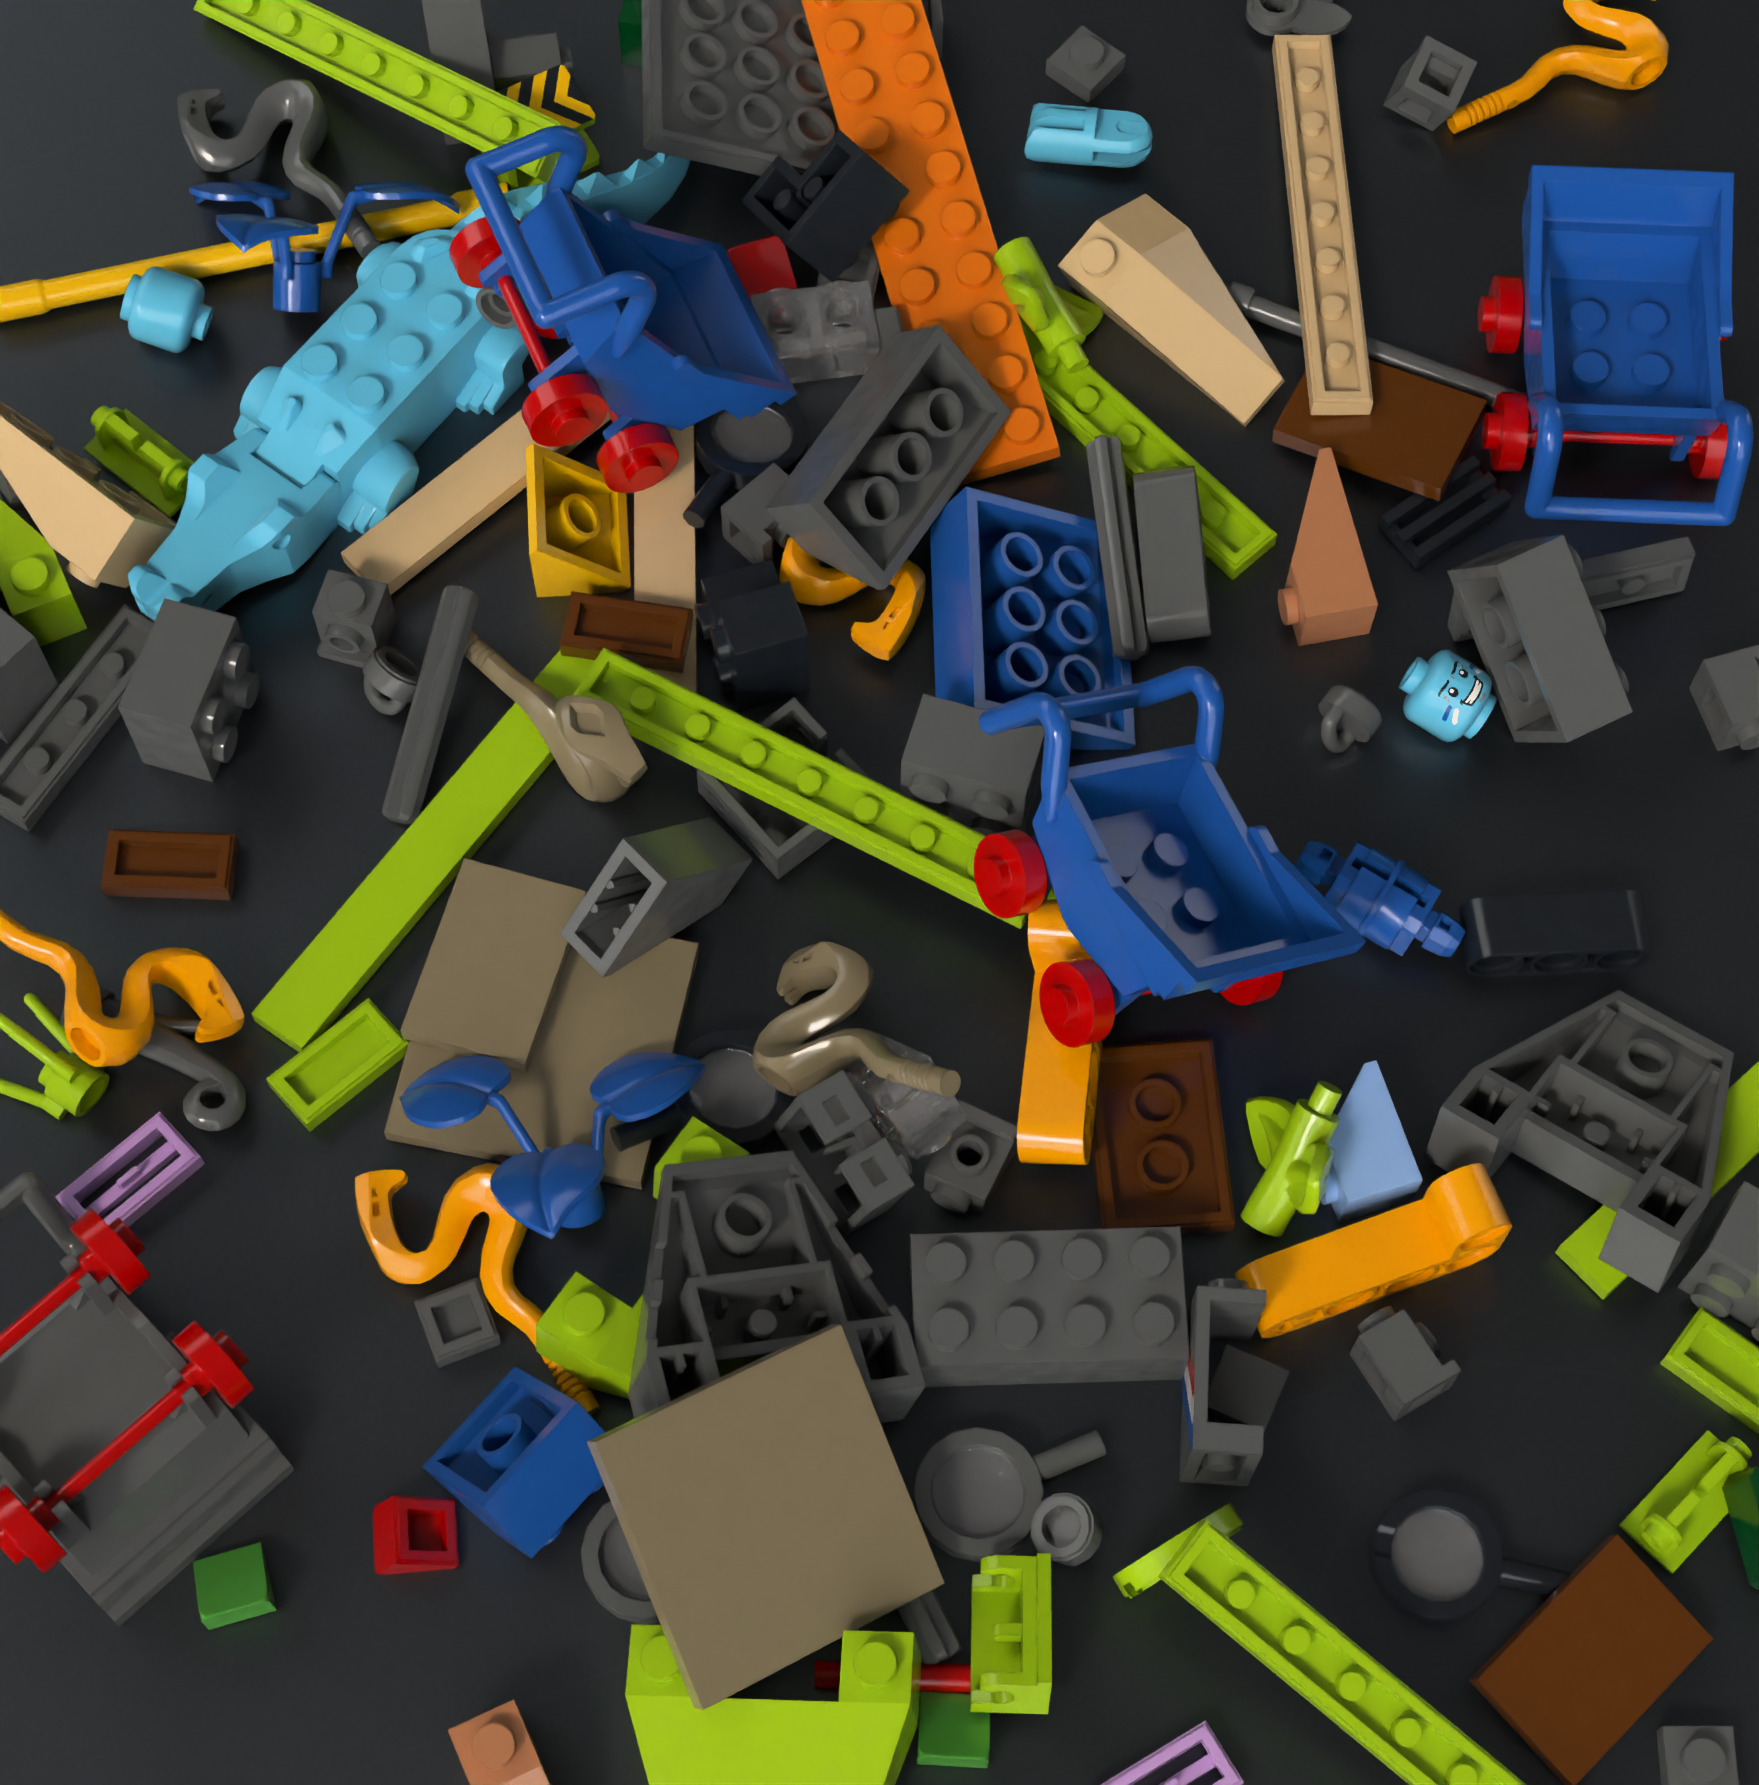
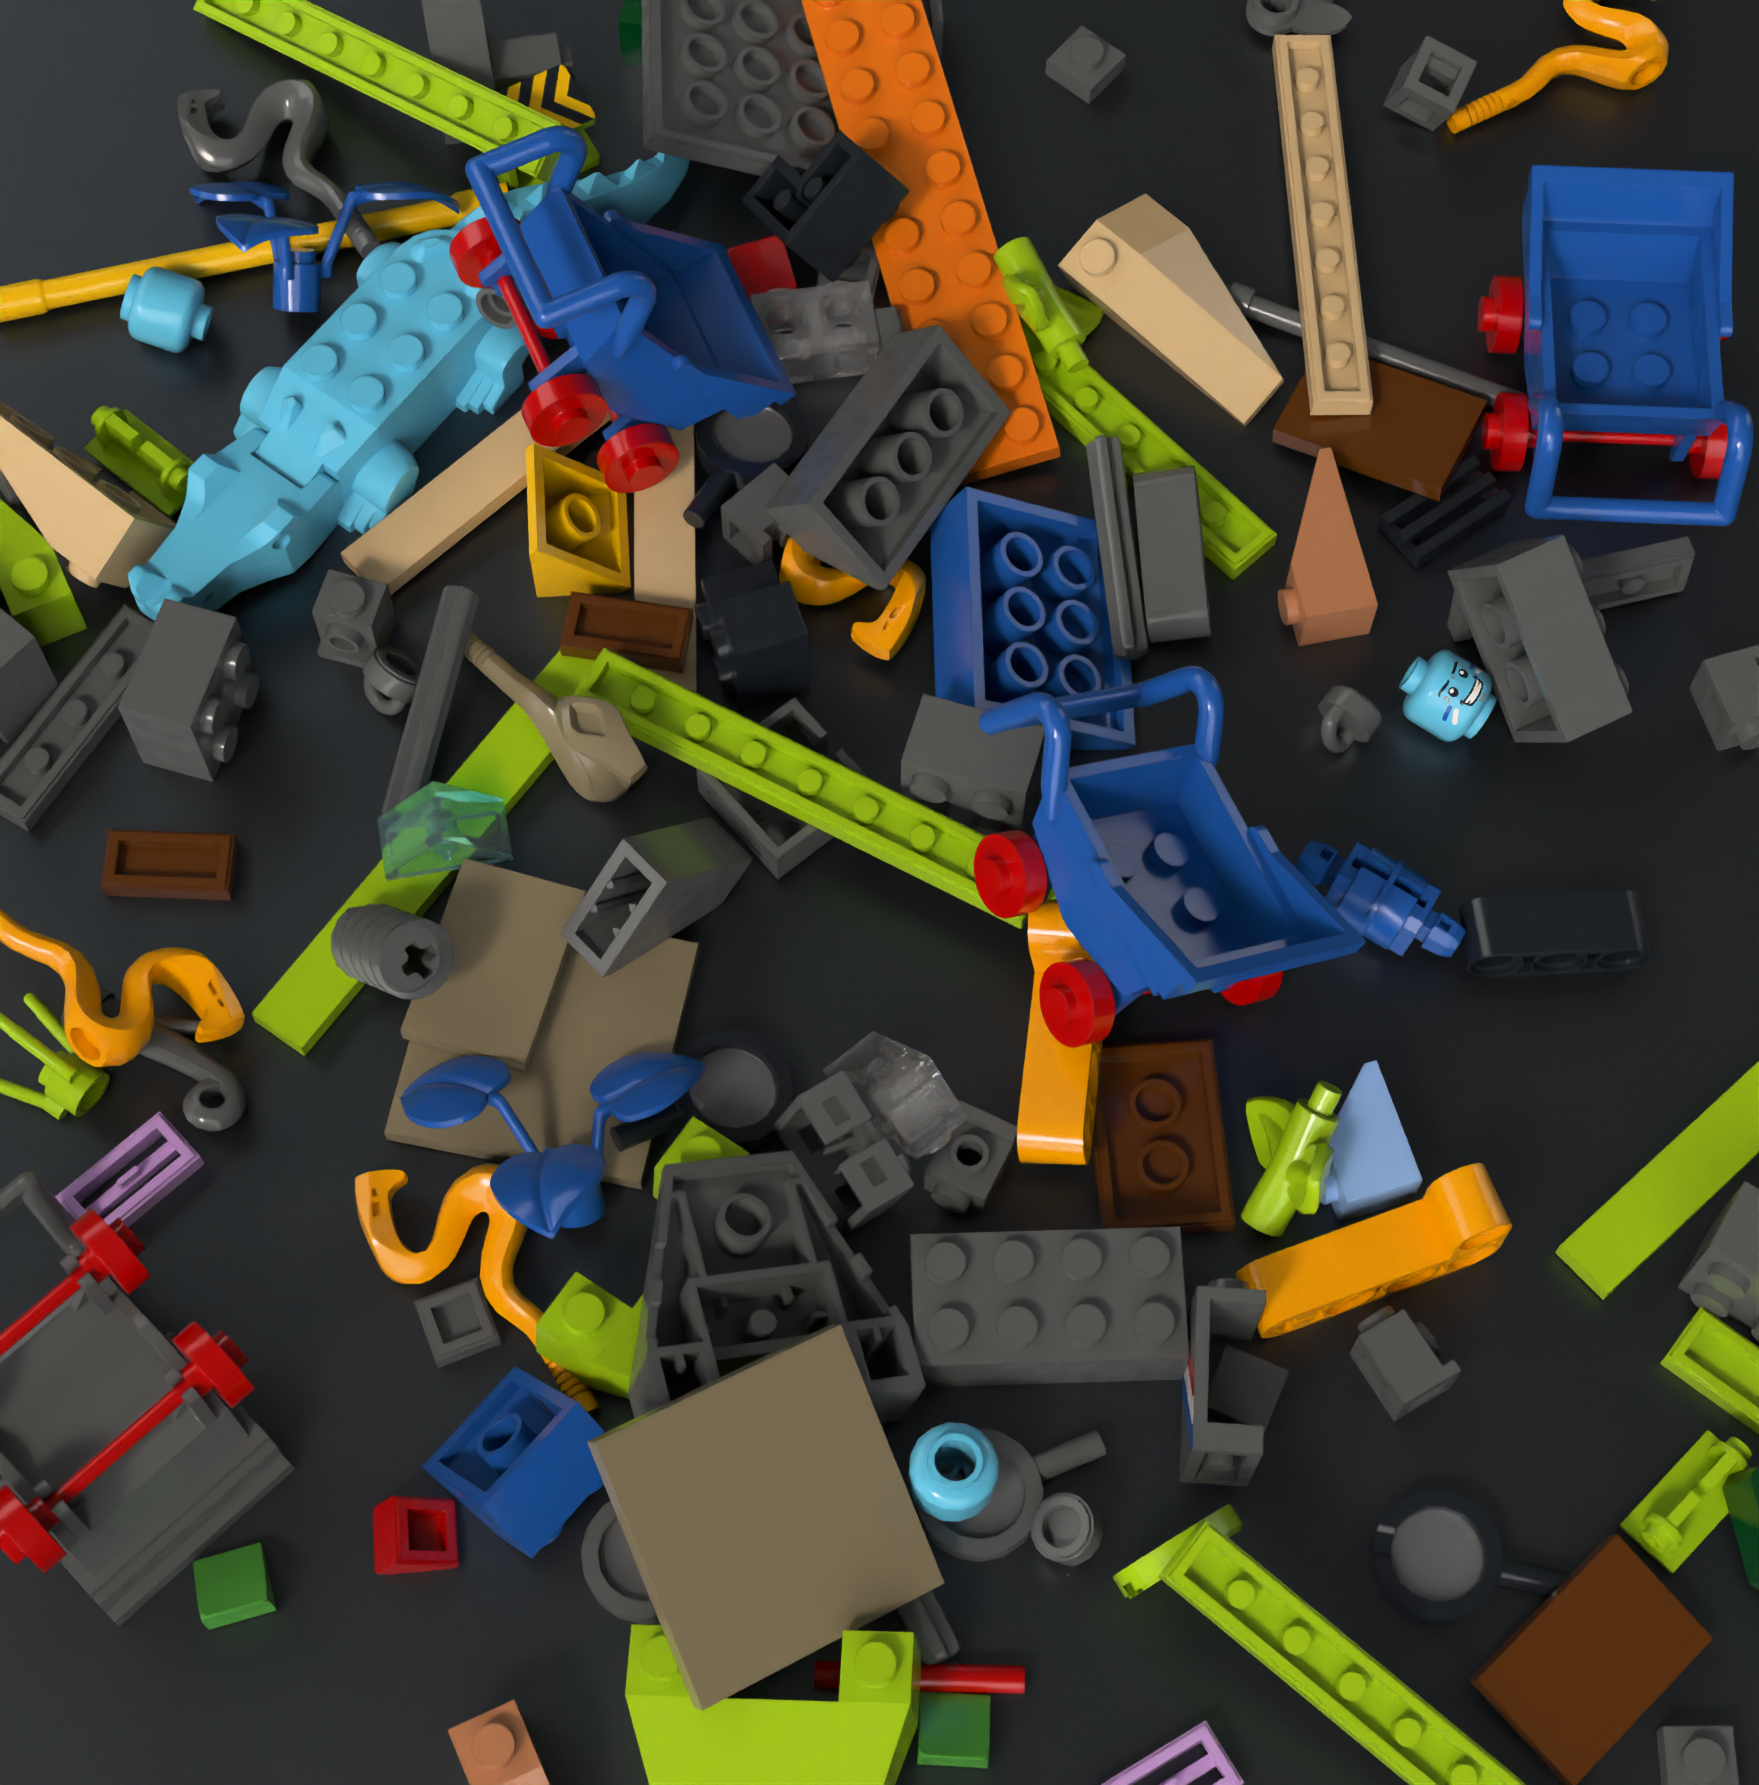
(338, 1064): lime tile -> none
(392, 950): none -> dark grey piece
(440, 829): none -> clear light blue slope
(788, 1047): dark tan animal -> none
(963, 1452): none -> medium azure head
(1011, 1635): lime hinge -> none
(1087, 136): medium azure arm -> none
(1614, 1109): dark grey wedge -> none

